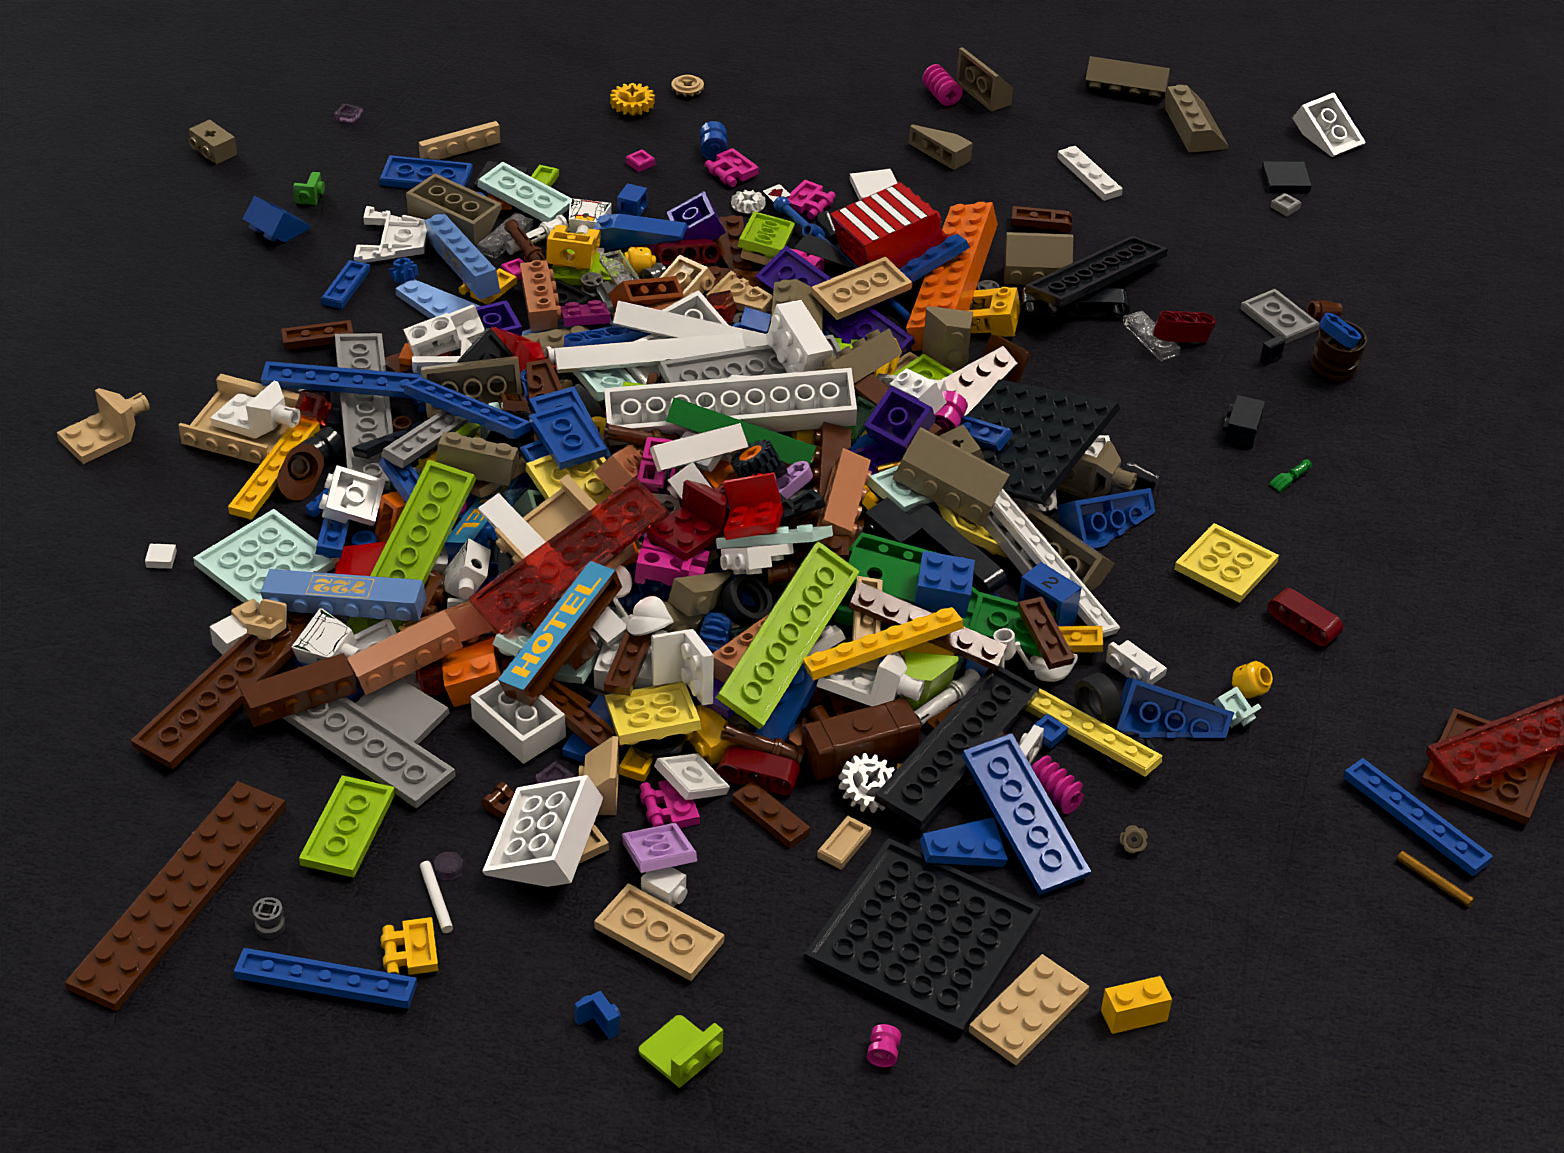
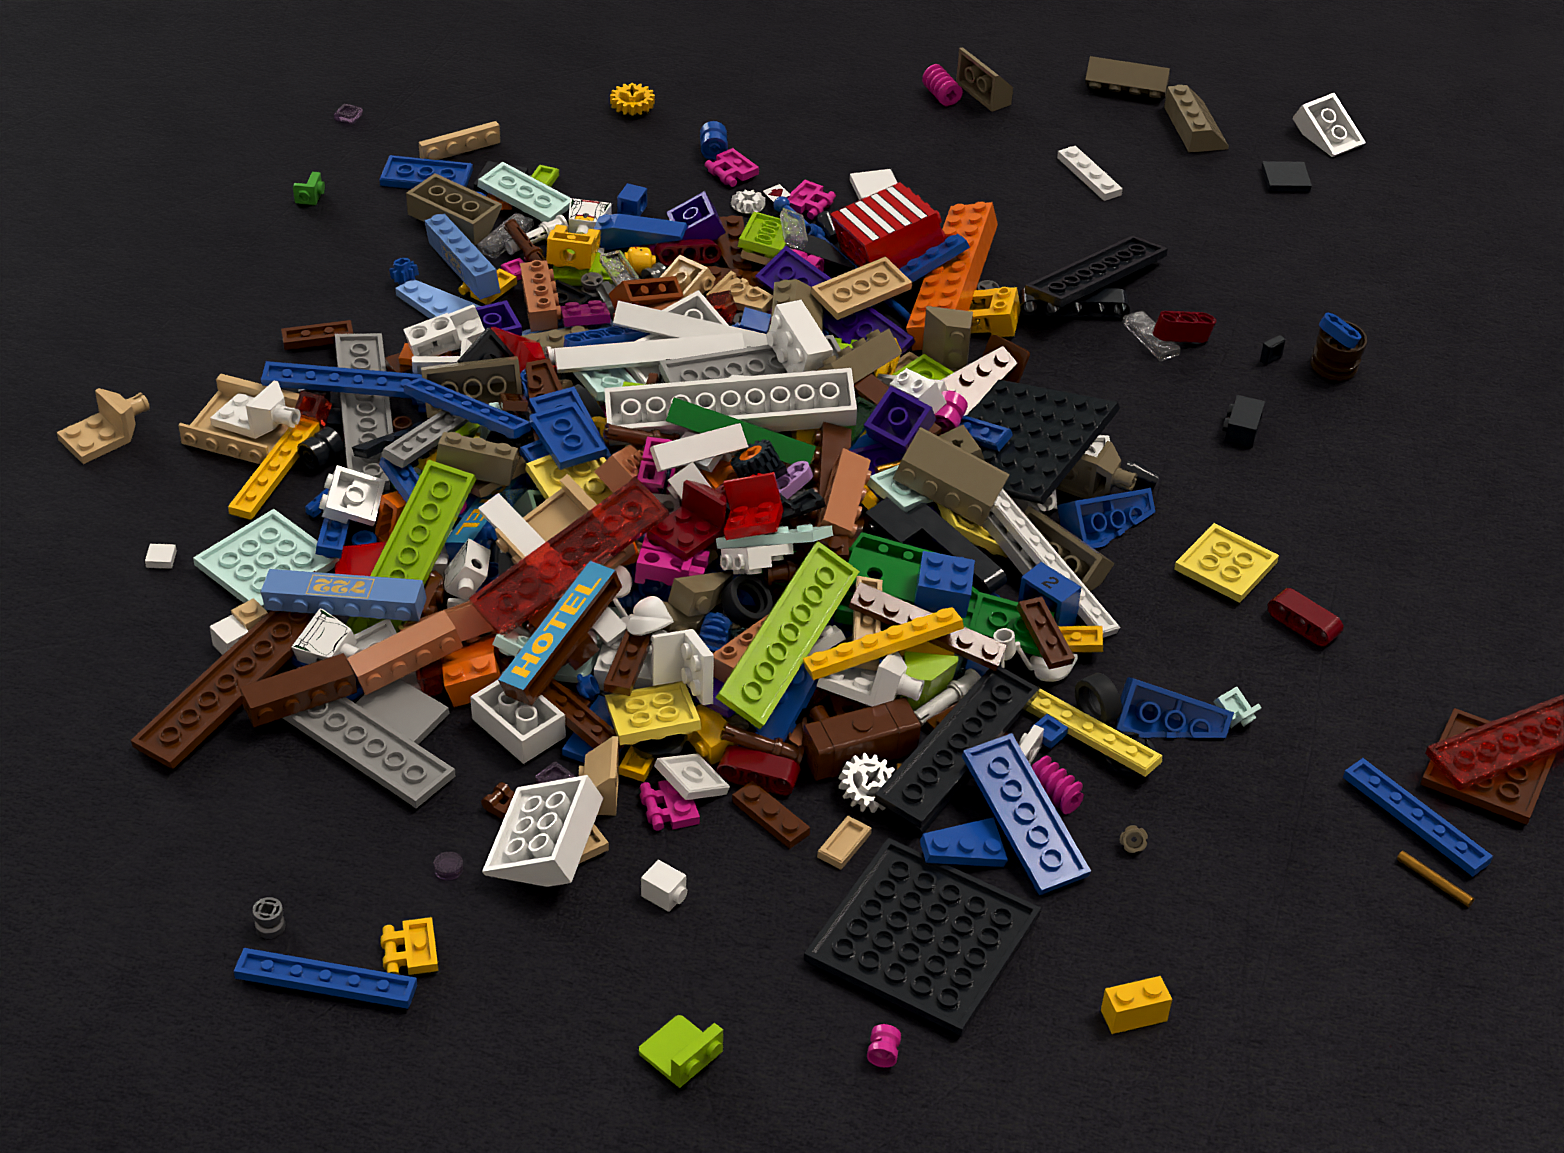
(175, 896): reddish brown plate -> none
(212, 141): dark tan brick -> none
(270, 621): tan bracket -> none
(273, 221): blue slope -> none
(300, 471): reddish brown piece -> none
(345, 284): blue tile -> none
(347, 826): lime plate -> none
(400, 237): white wing -> none
(436, 897): white bar -> none
(587, 686): none -> blue plate
(603, 1012): blue bracket -> none
(640, 160): dark pink tile -> none
(659, 847): lavender tile -> none
(659, 931): tan plate -> none
(687, 85): tan gear -> none
(793, 229): none -> clear plate
(941, 145): dark tan slope -> none
(1028, 1009): tan plate -> none
(1035, 256): dark tan slope -> none
(1042, 218): reddish brown plate -> none
(1134, 662): white bracket -> none
(1252, 679): yellow head -> none
(1279, 315): light grey tile -> none
(1284, 480): green piece -> none
(1285, 204): light grey tile -> none
(1318, 308): reddish brown cone -> none

